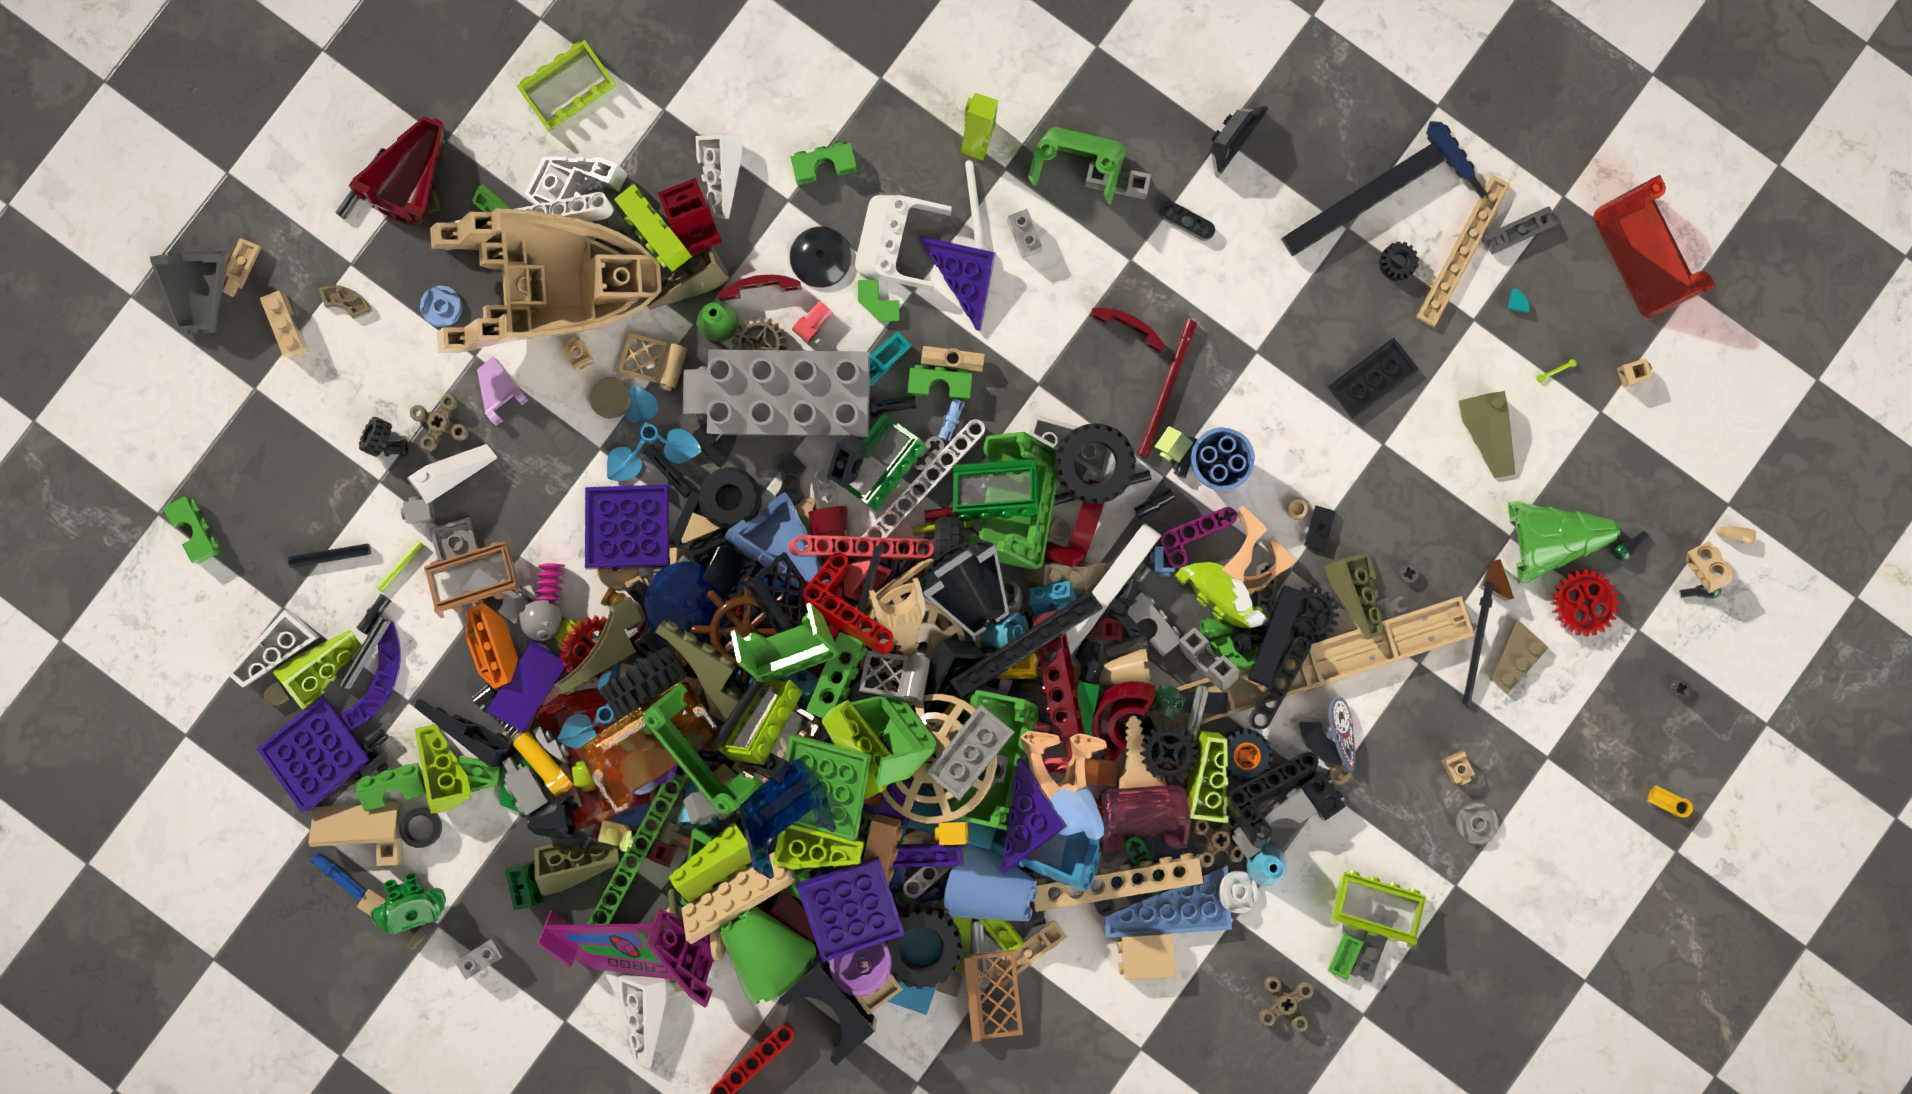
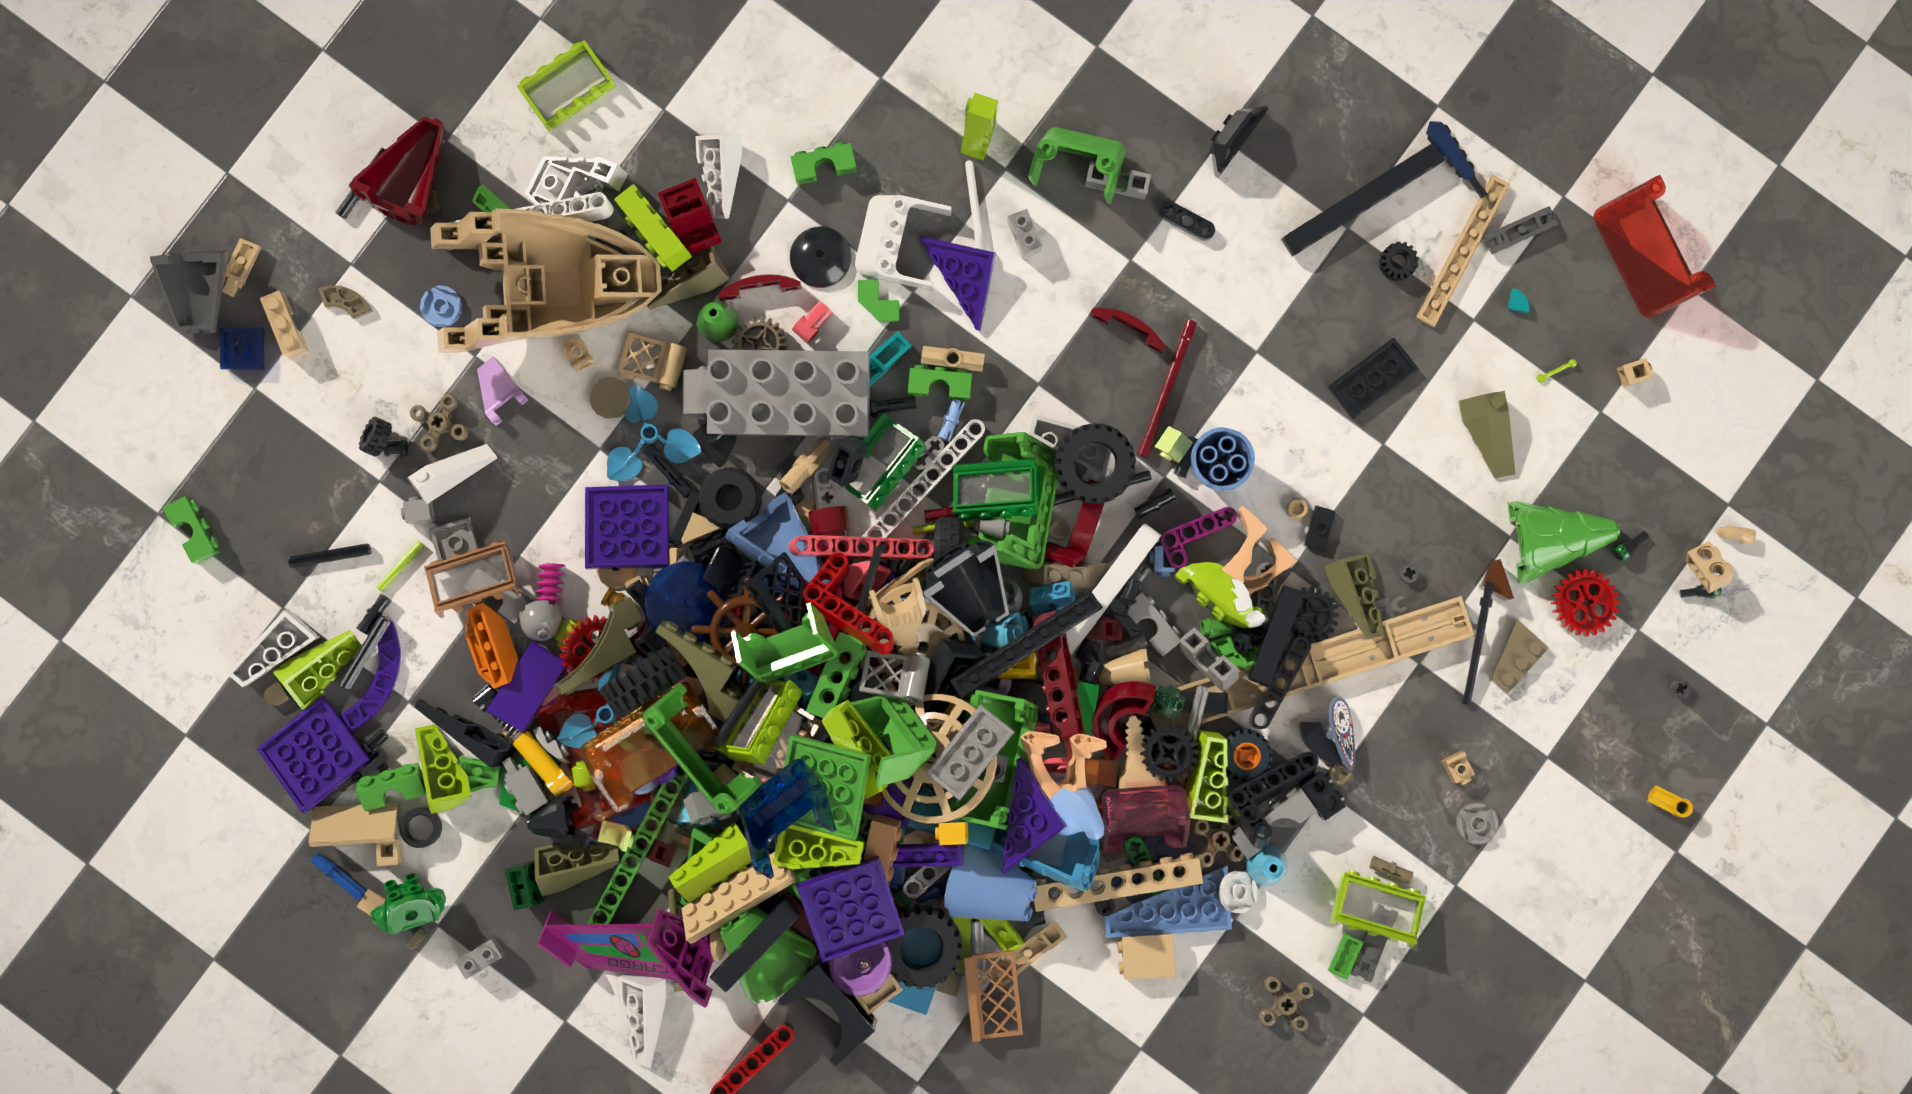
(242, 348): none -> clear blue plate
(774, 767): black tile -> none
(782, 916): none -> black beam
(806, 465): none -> tan piece
(996, 528): none -> light grey cone
(1391, 869): none -> dark tan pin

